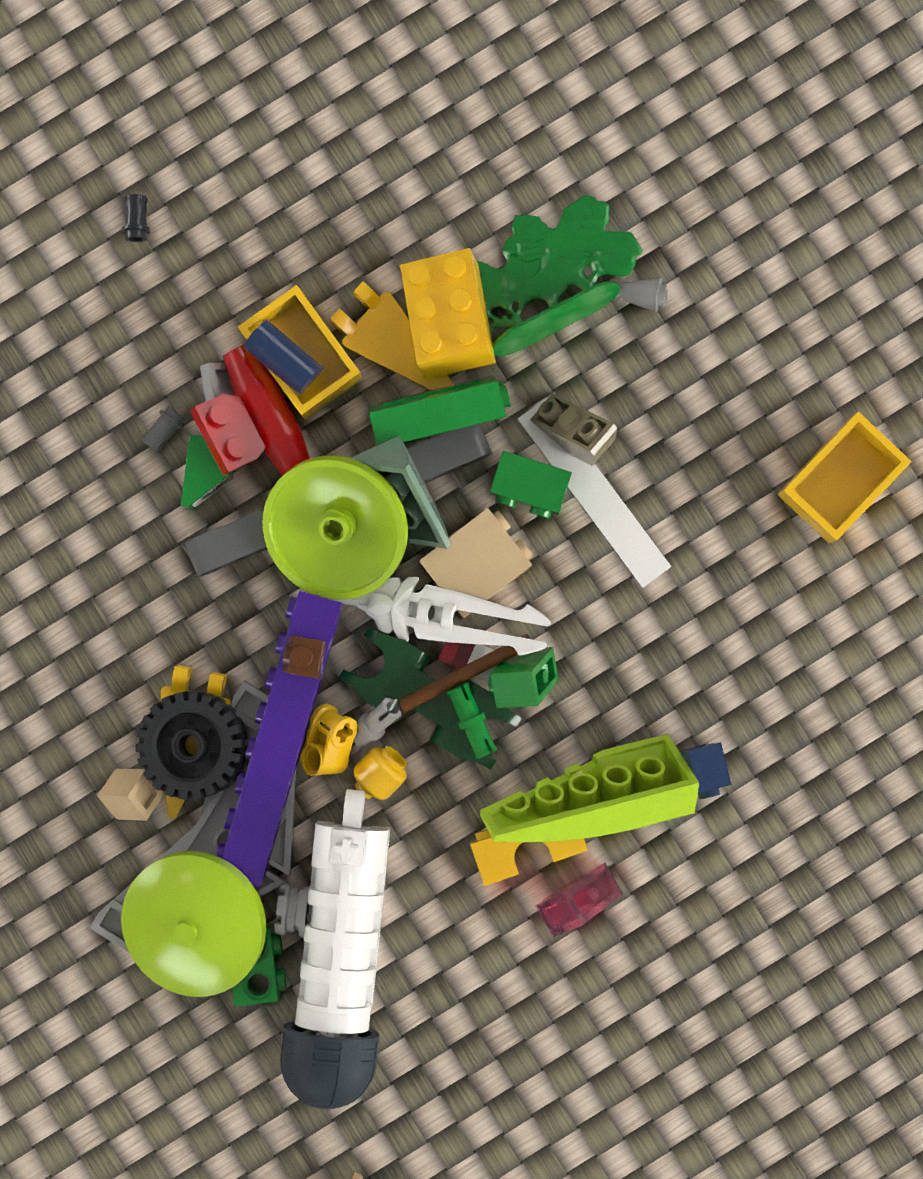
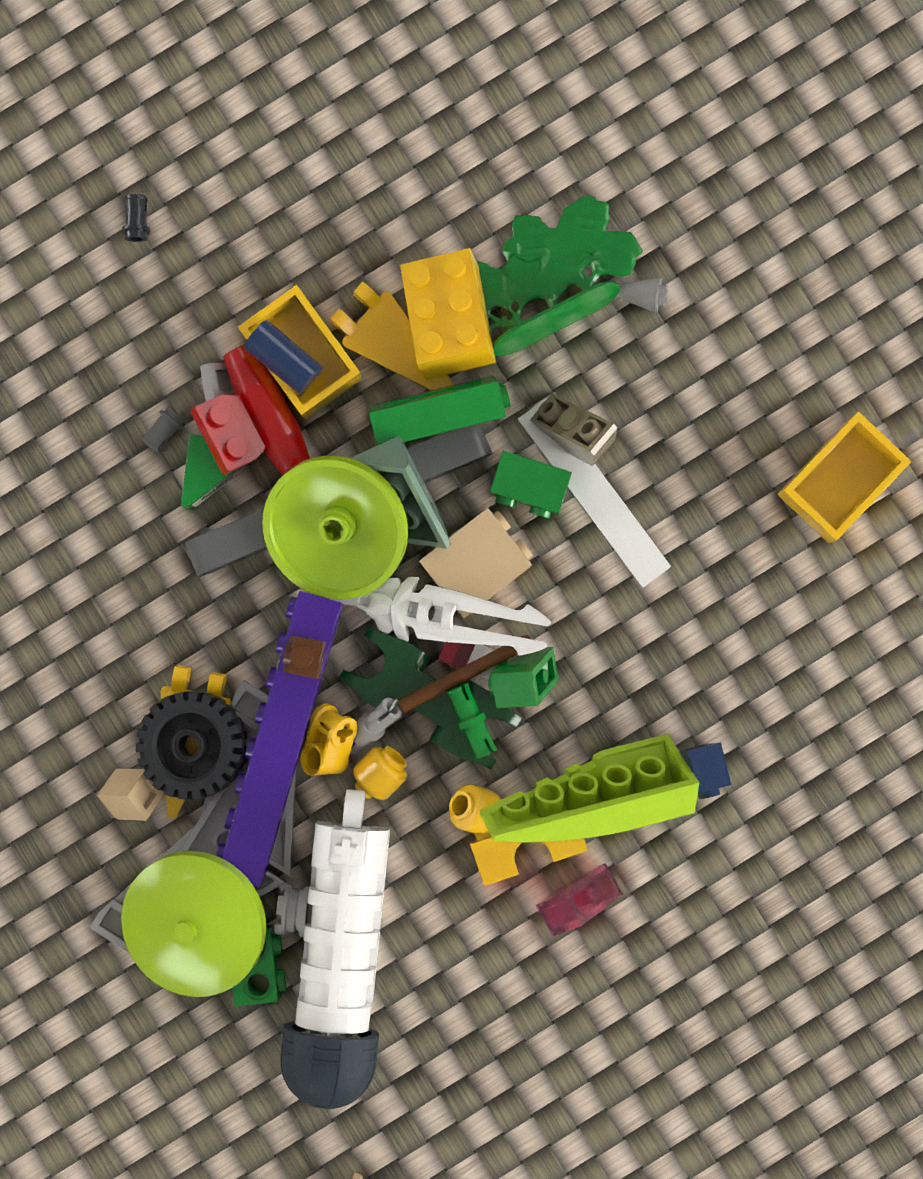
(466, 807): none -> yellow head

